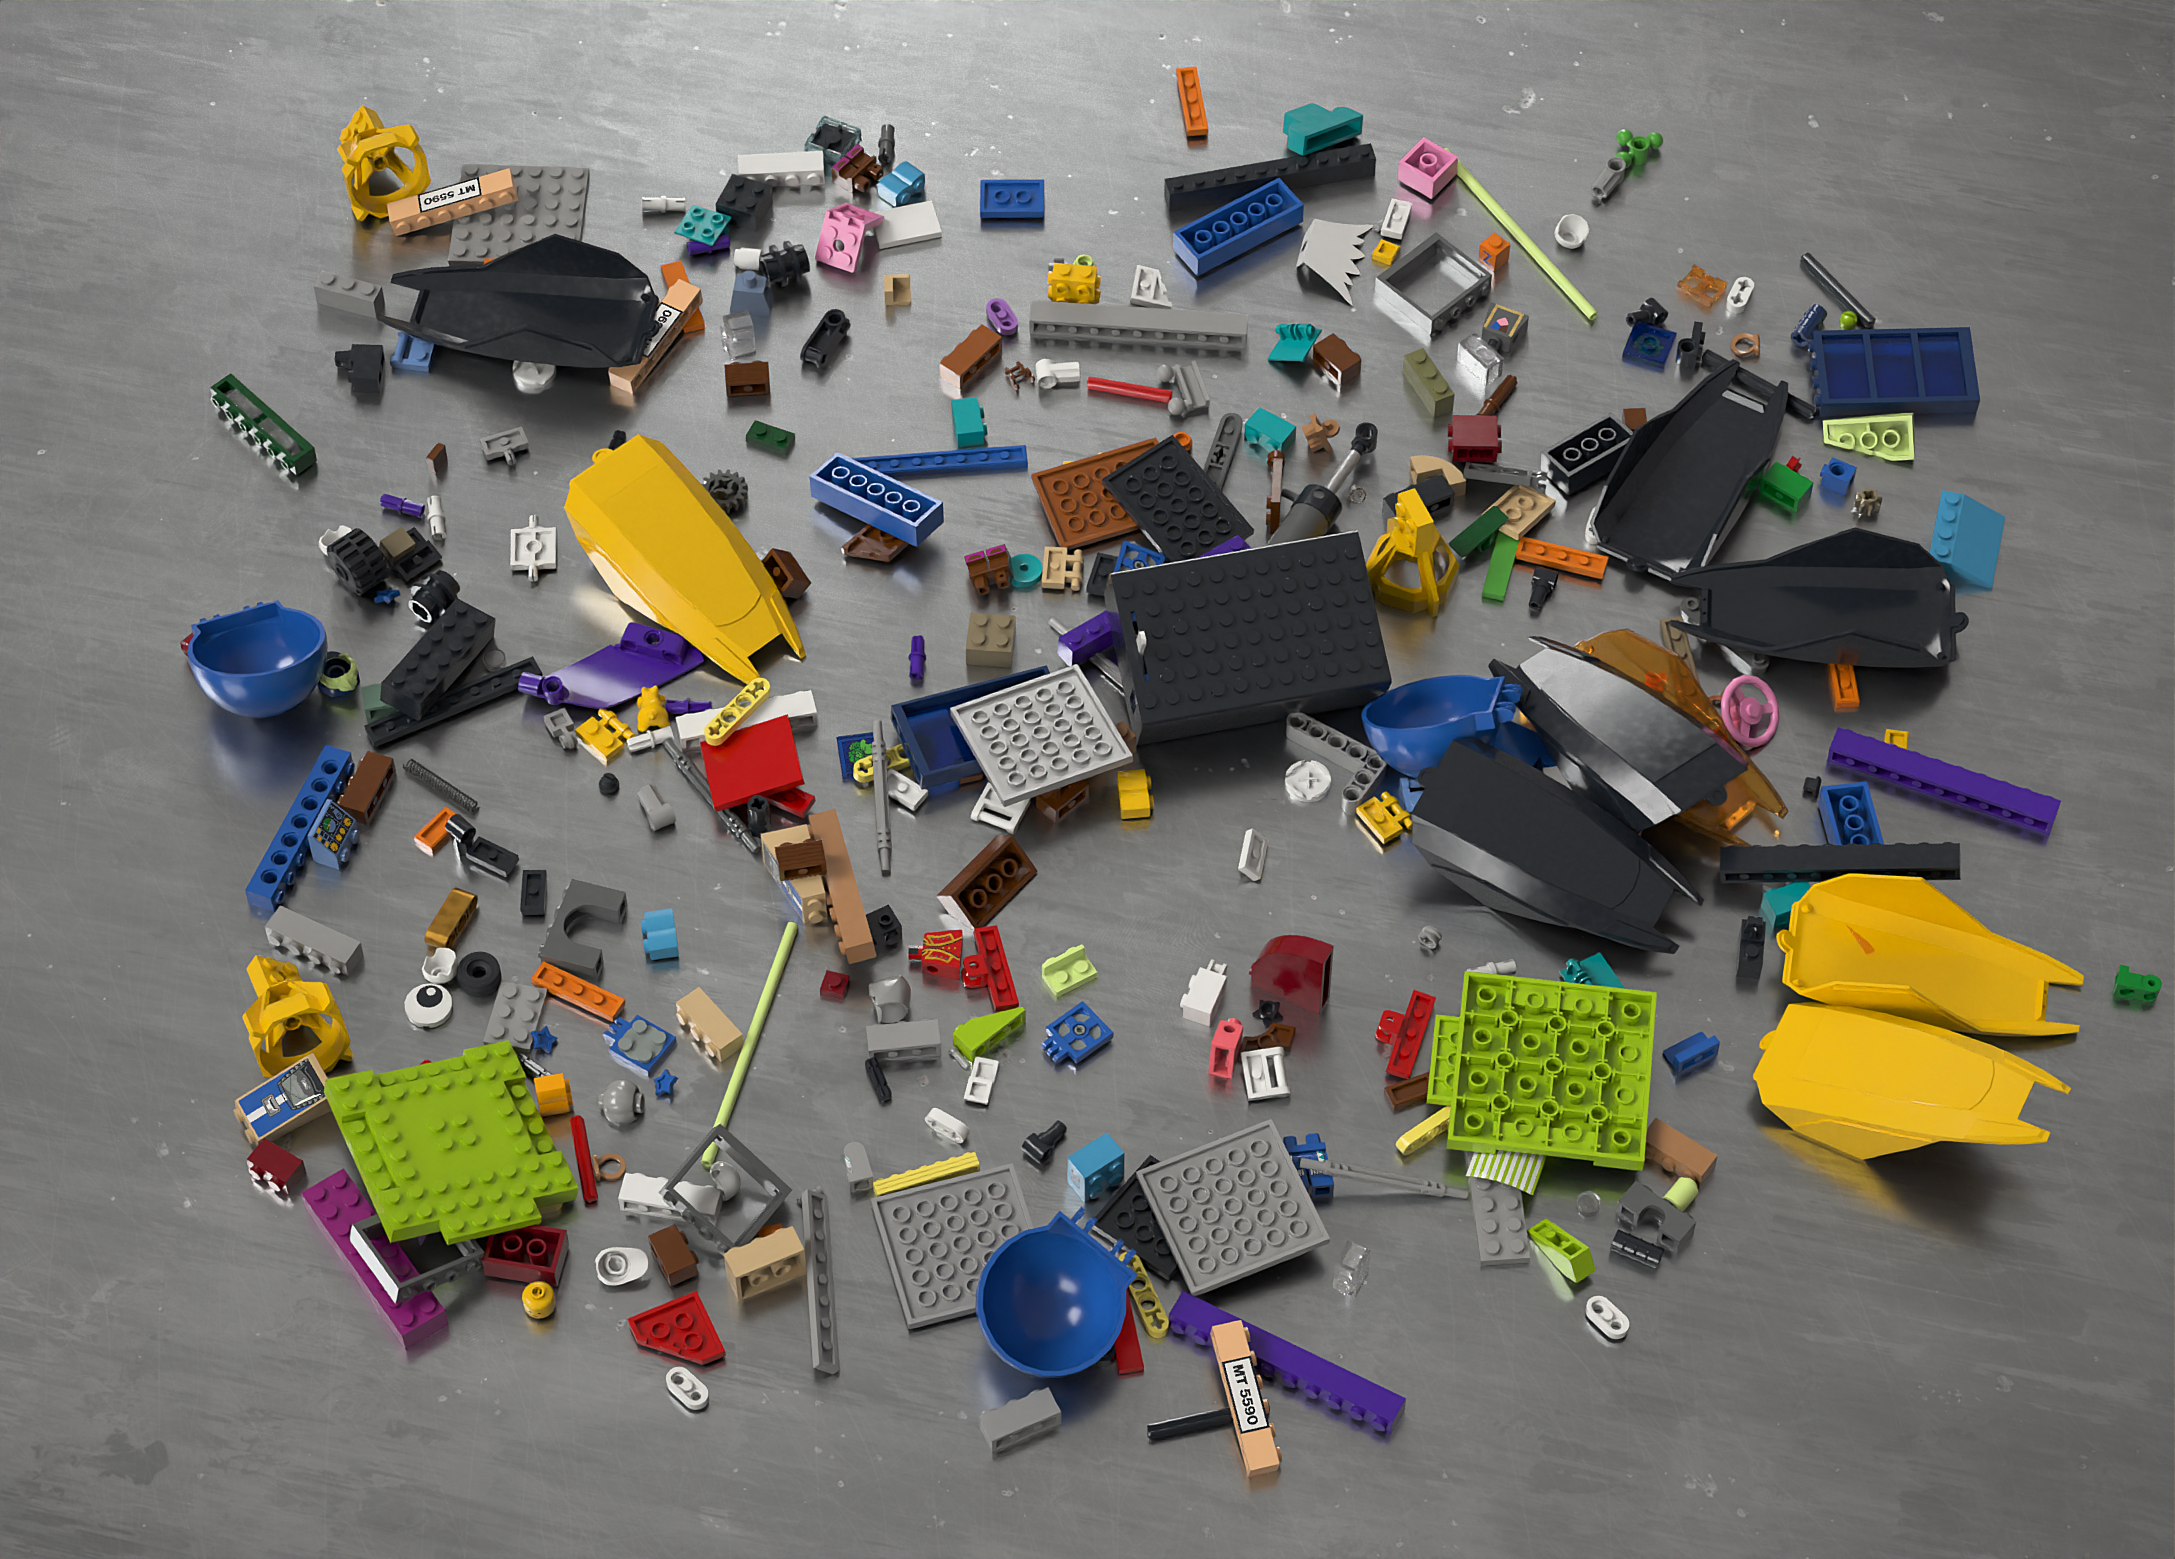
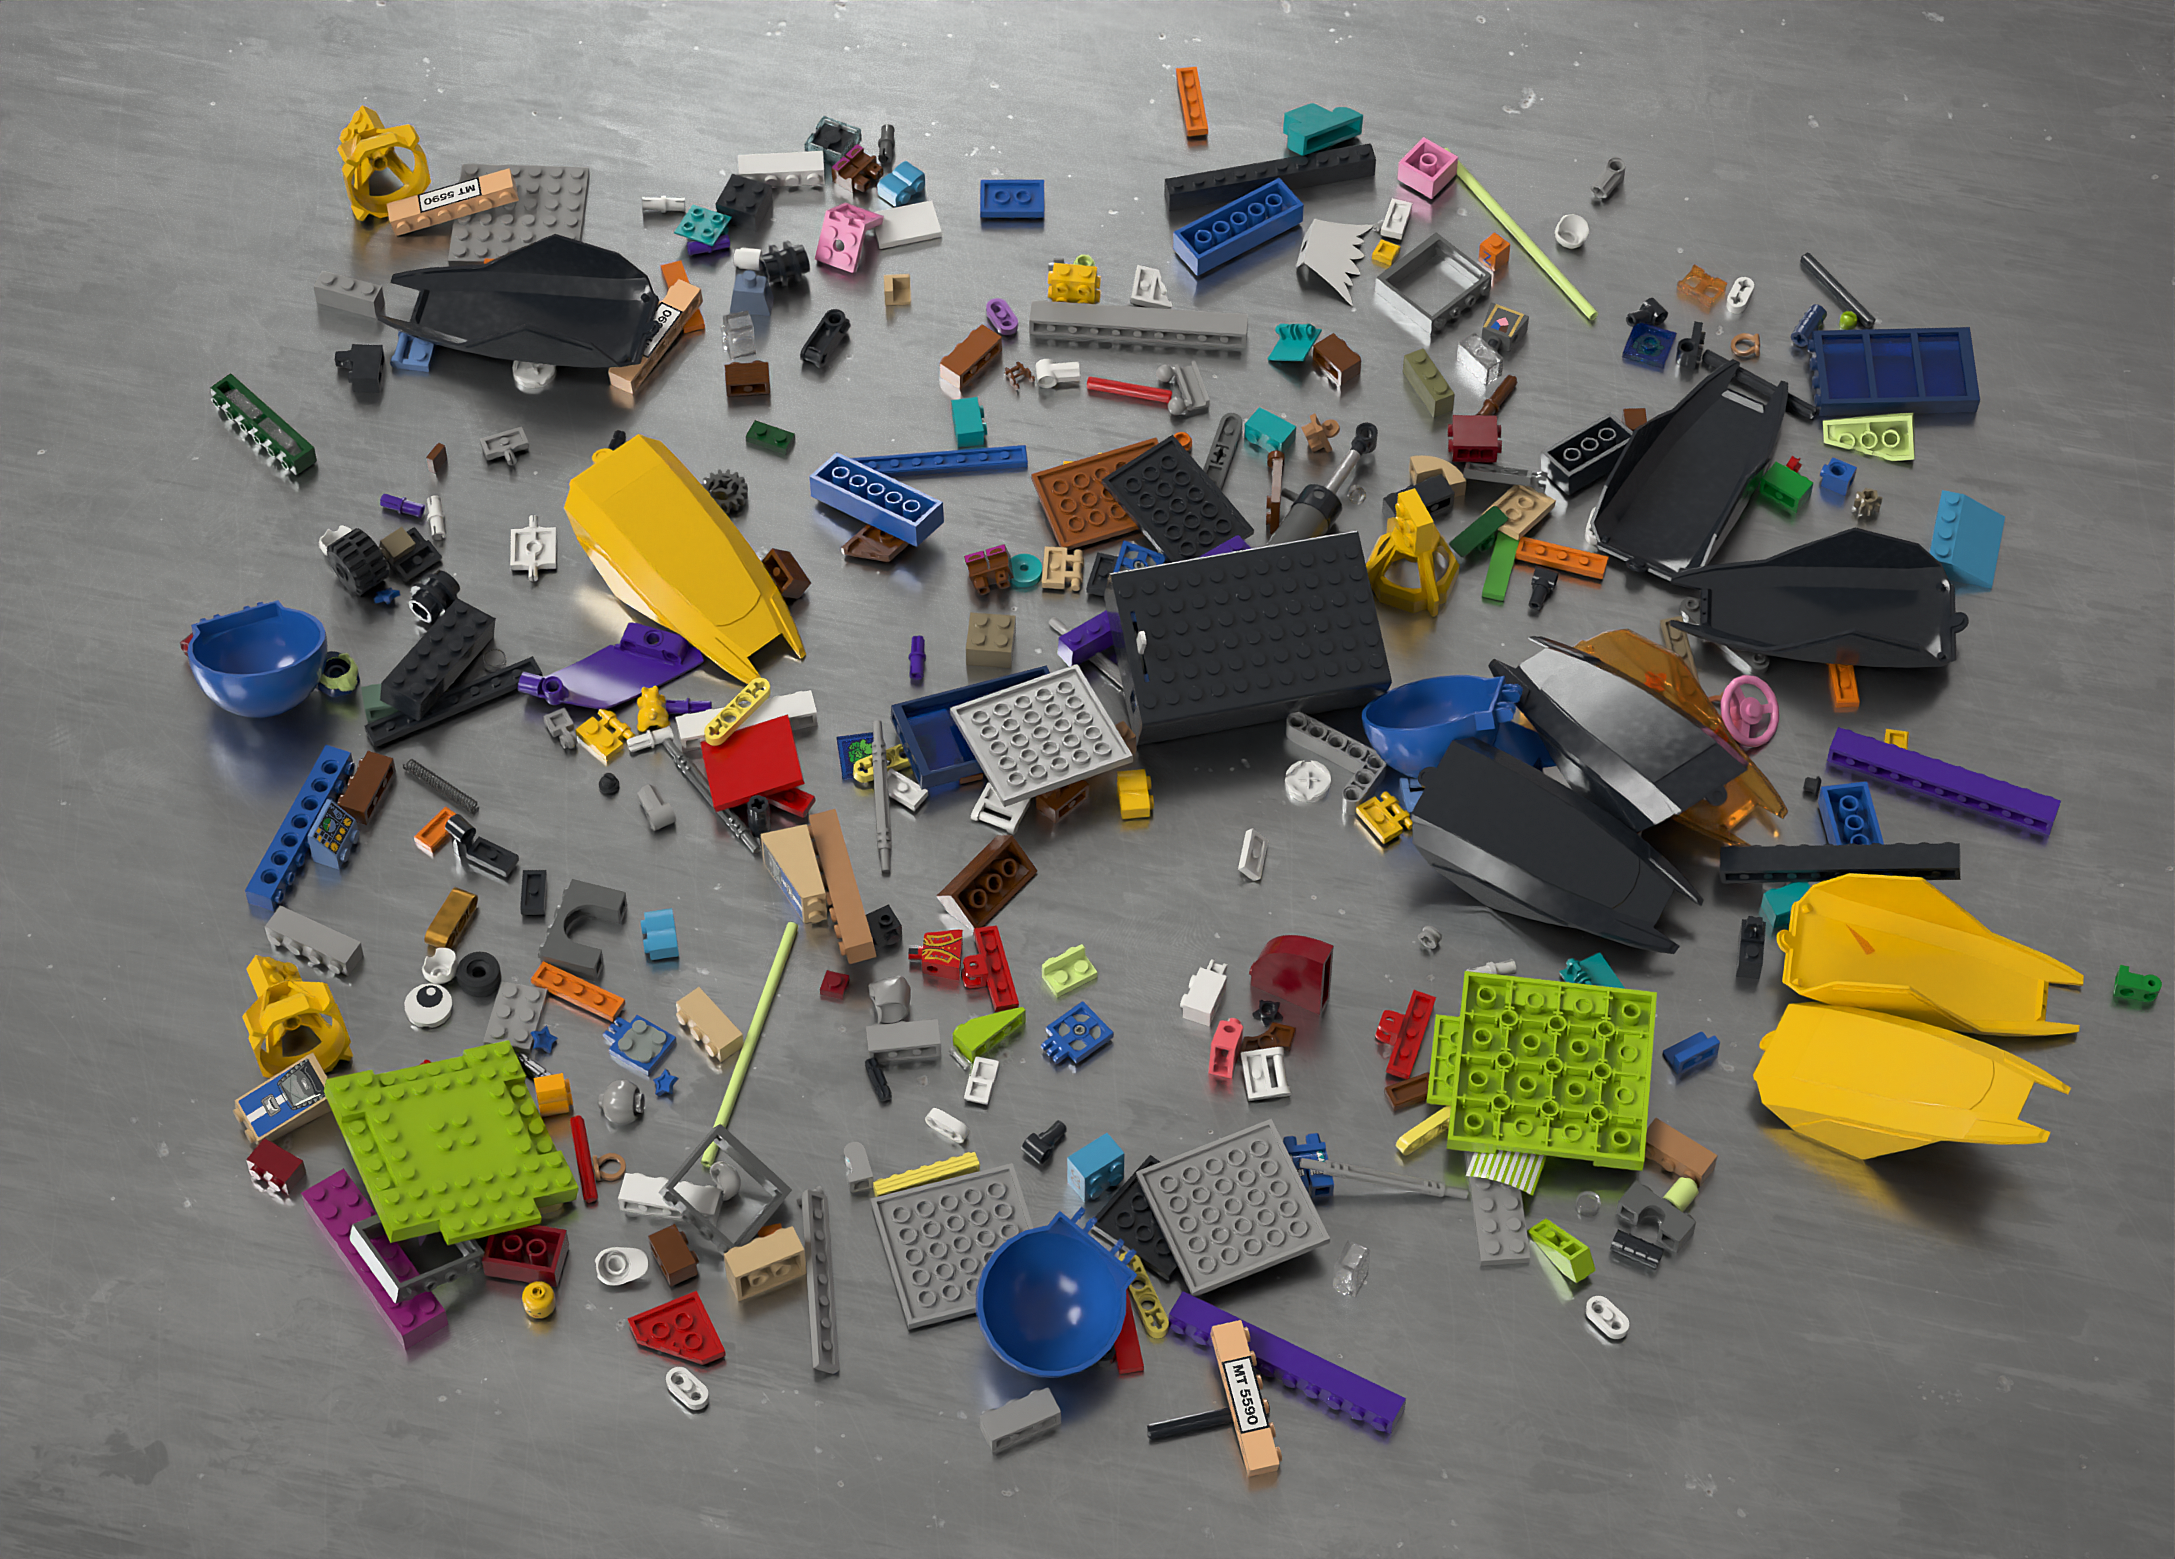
(800, 859): reddish brown brick -> none
(1638, 146): bright green piece -> none

